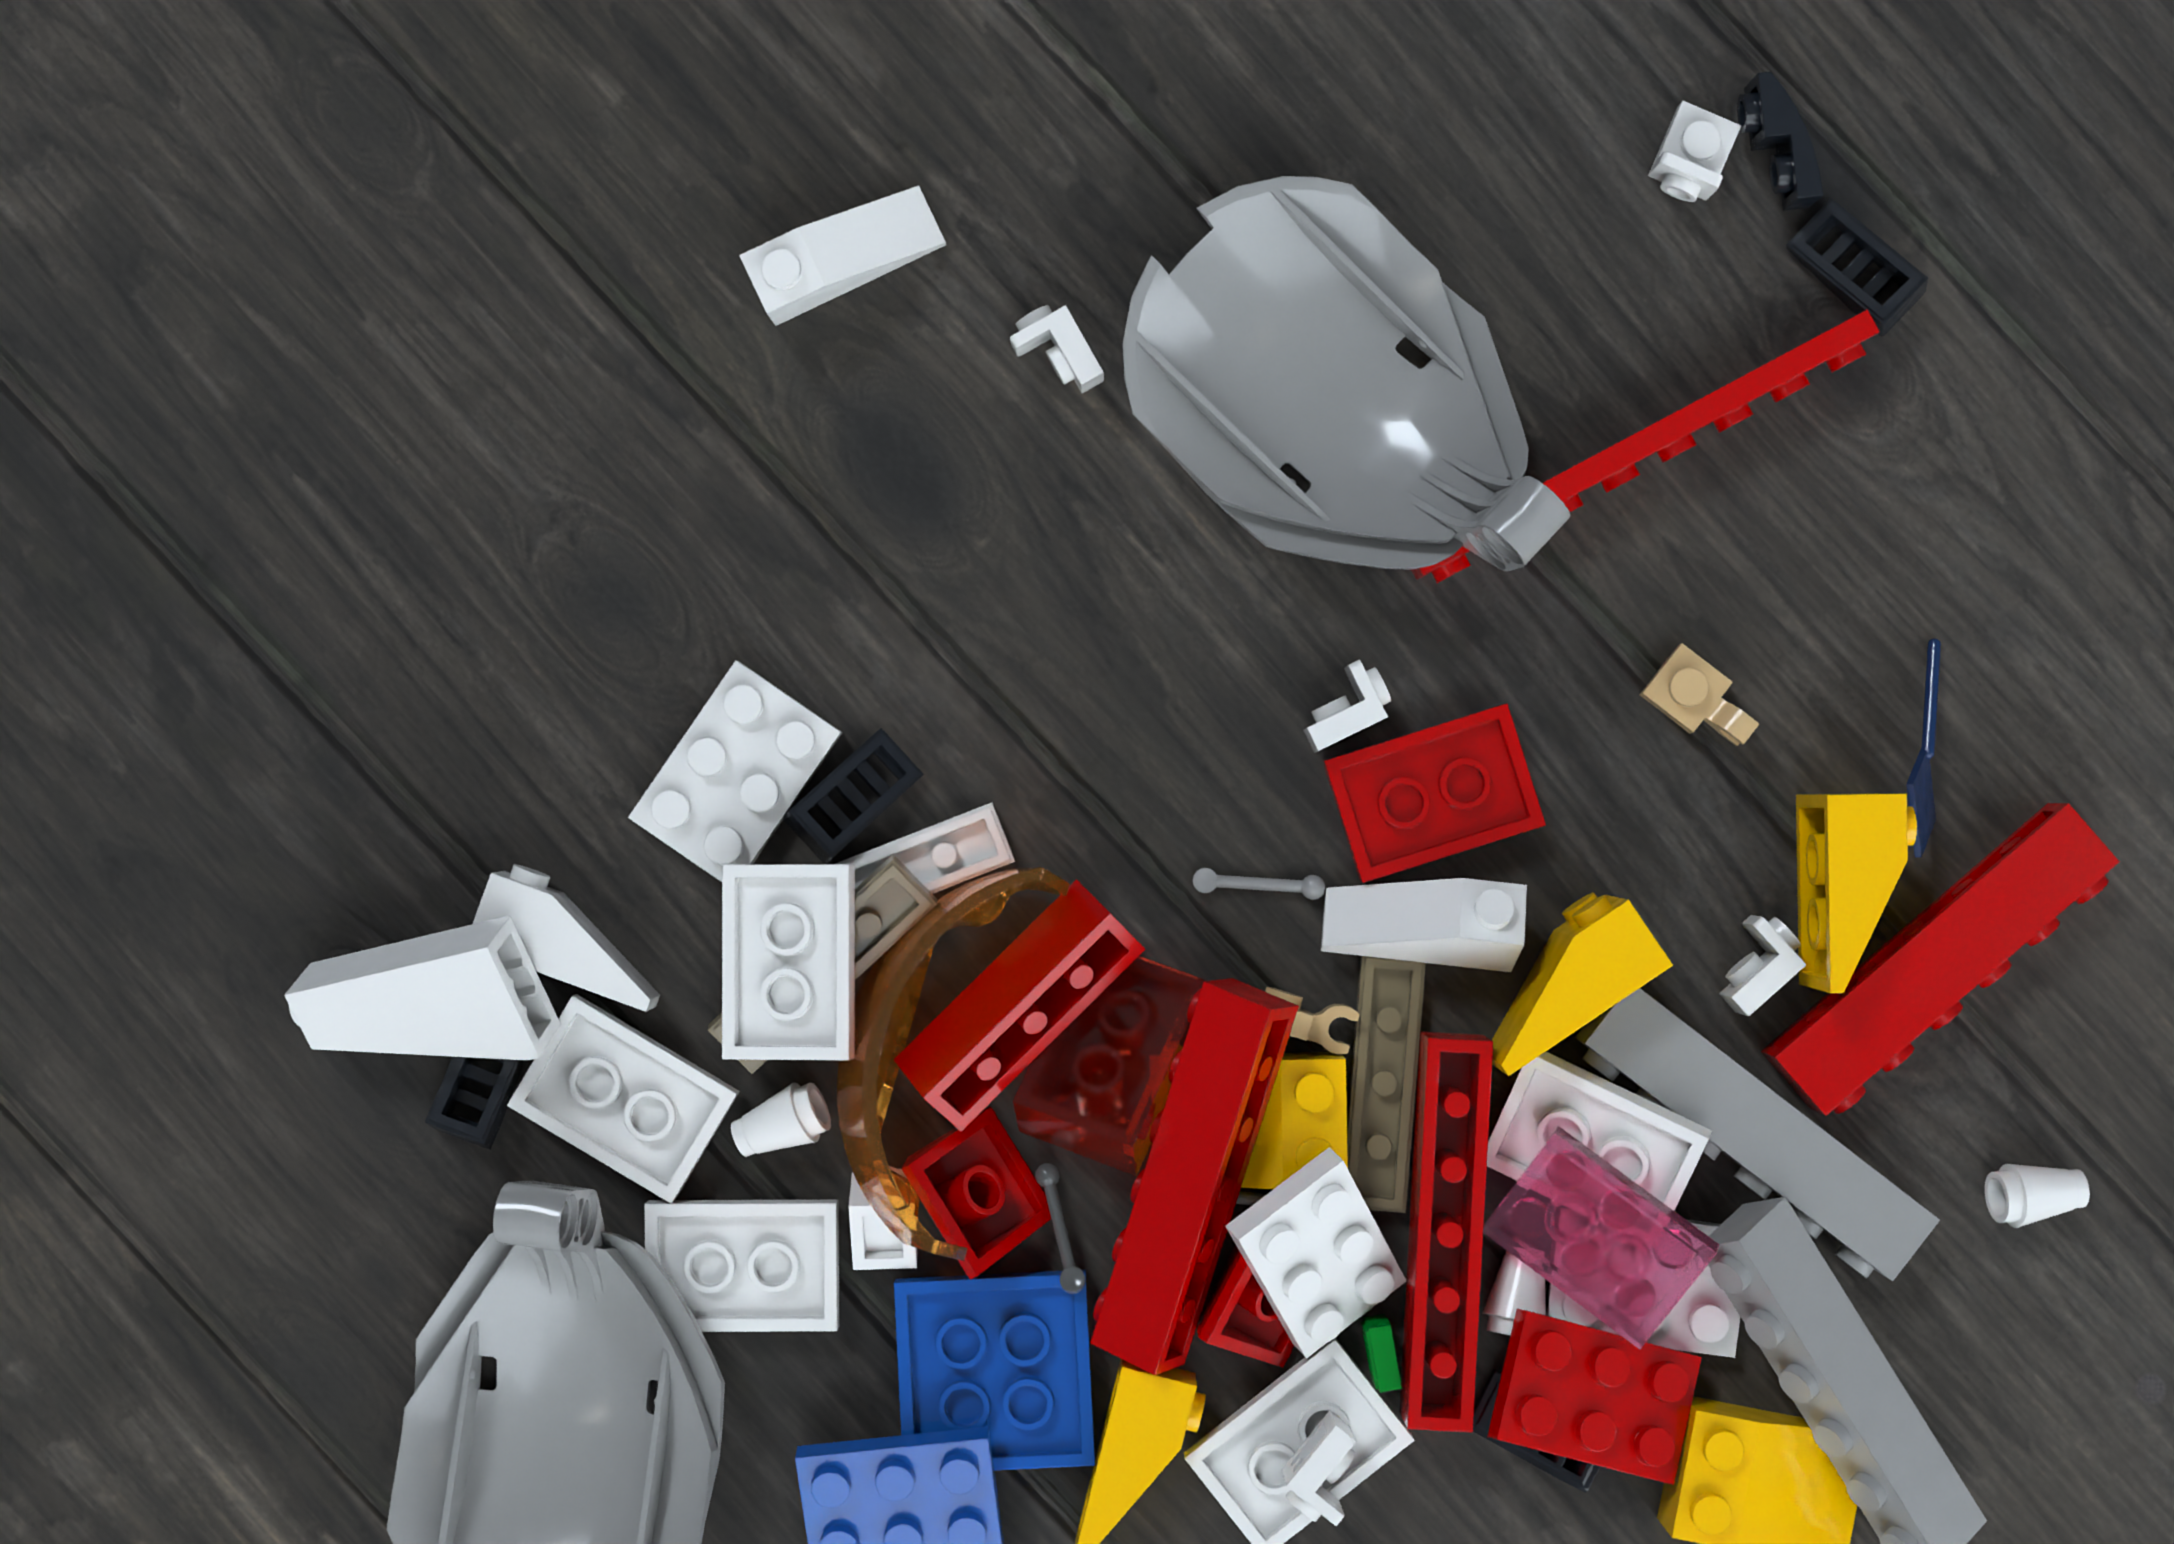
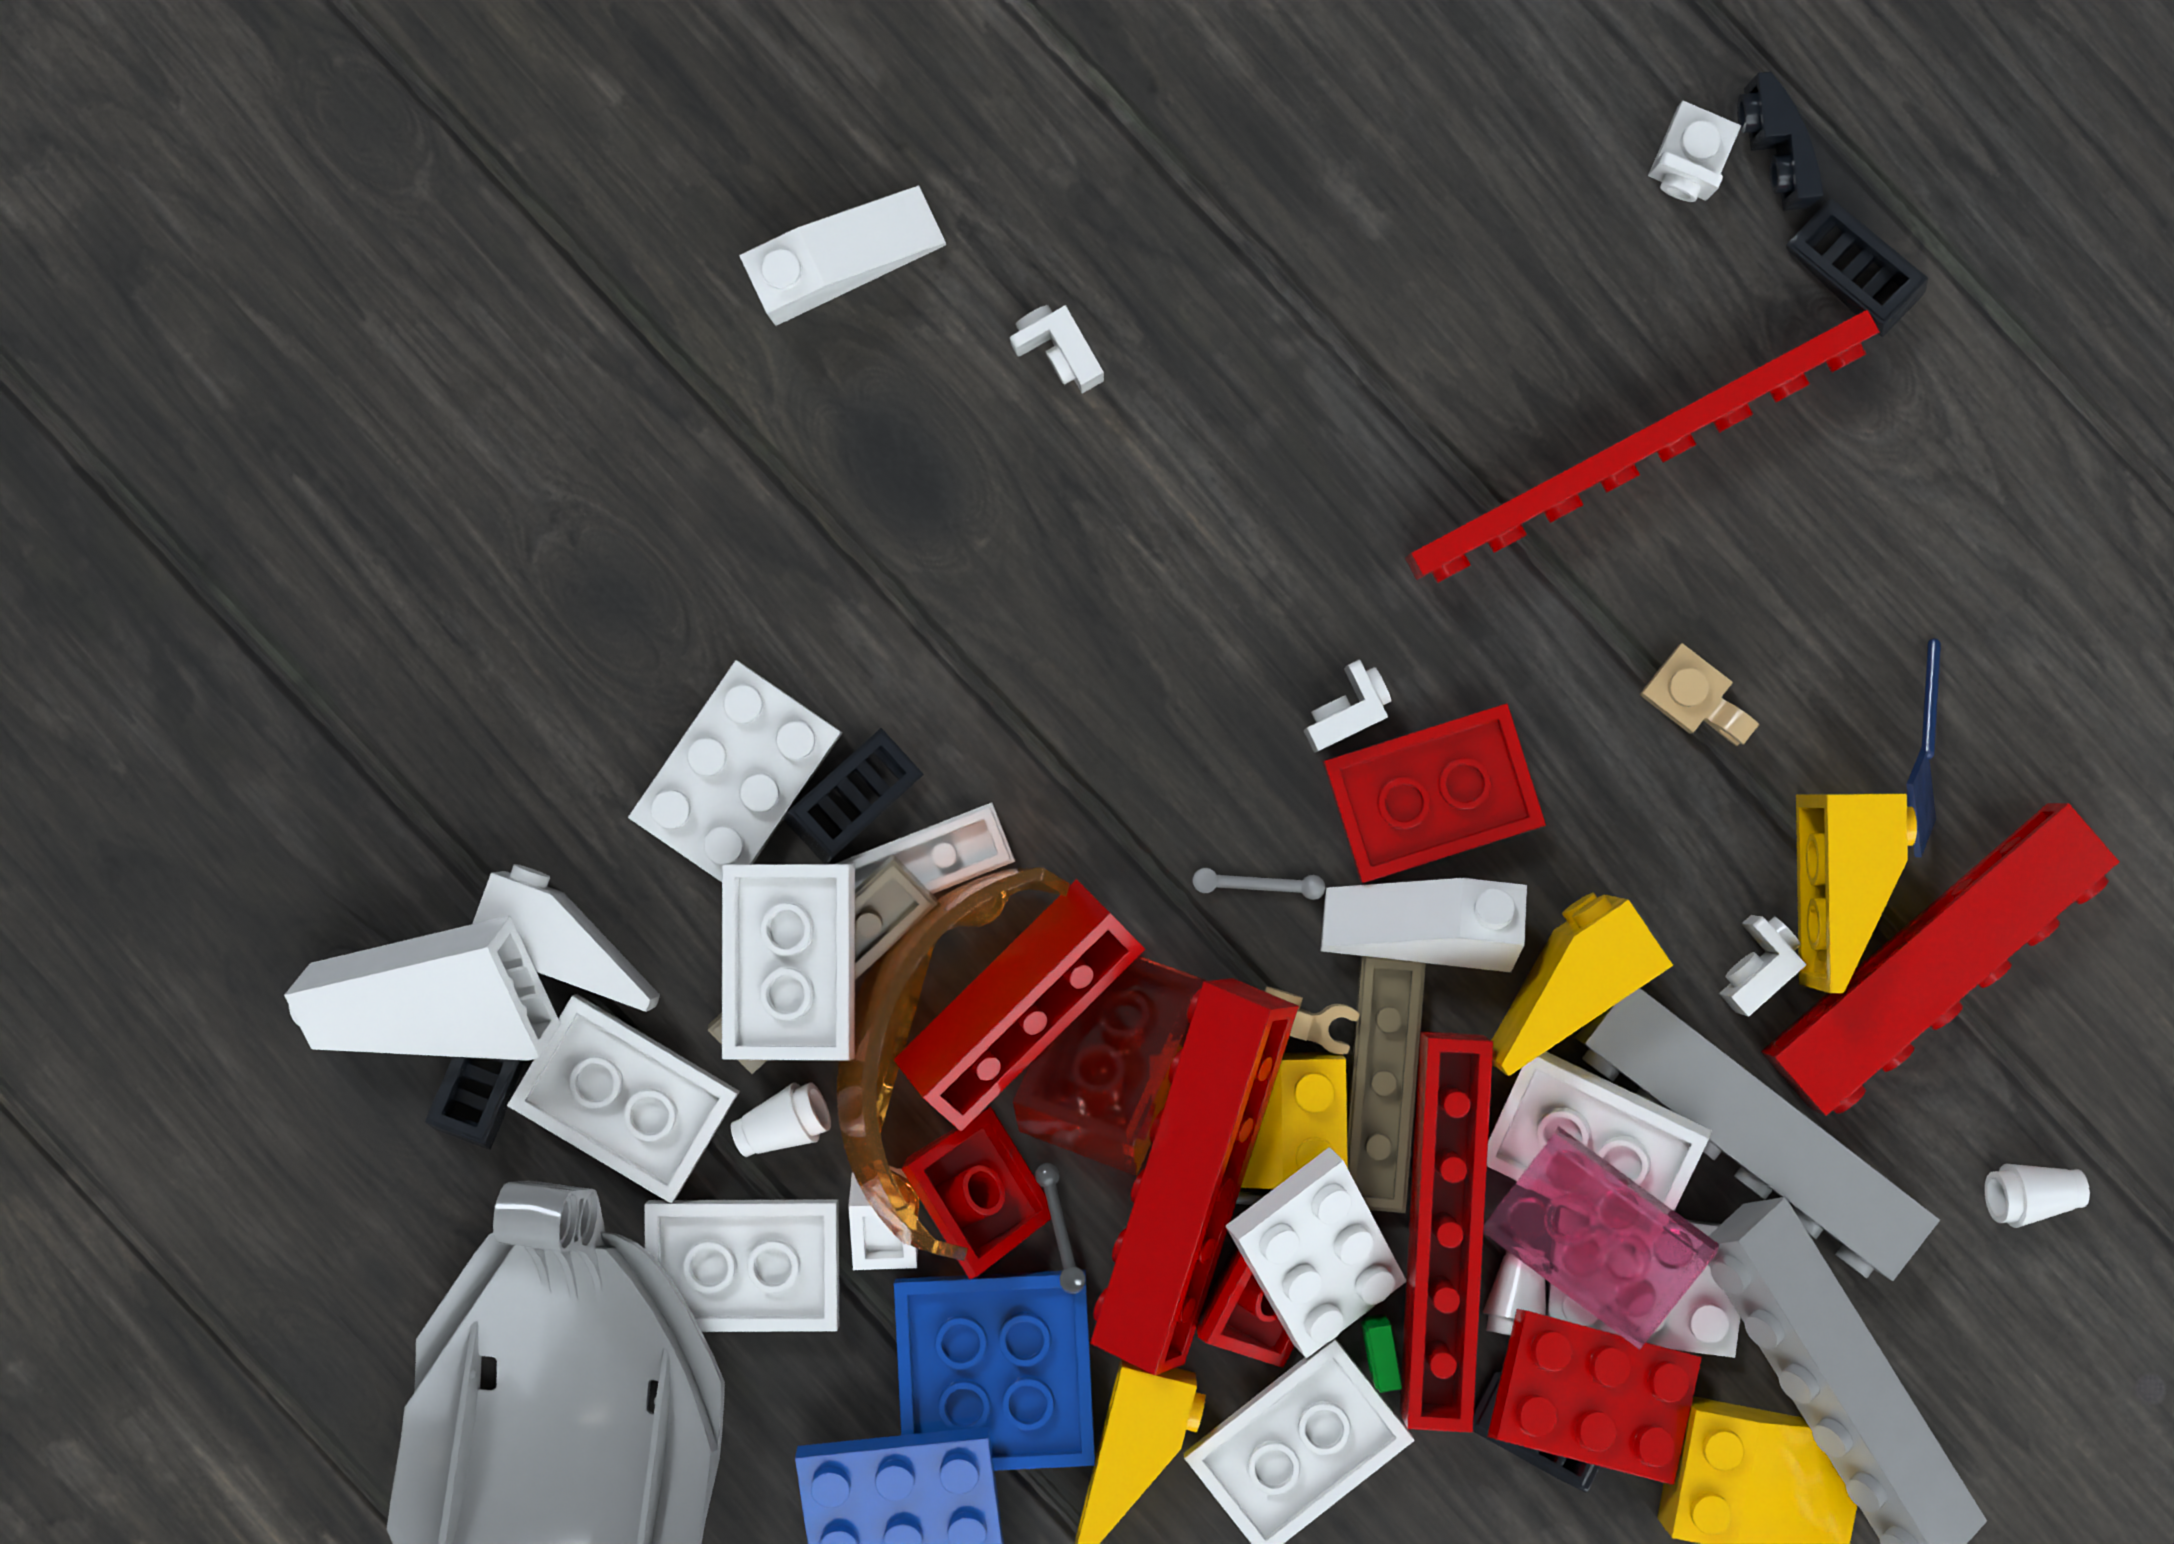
(1285, 353): light grey windscreen -> none
(1320, 1457): white bracket -> none

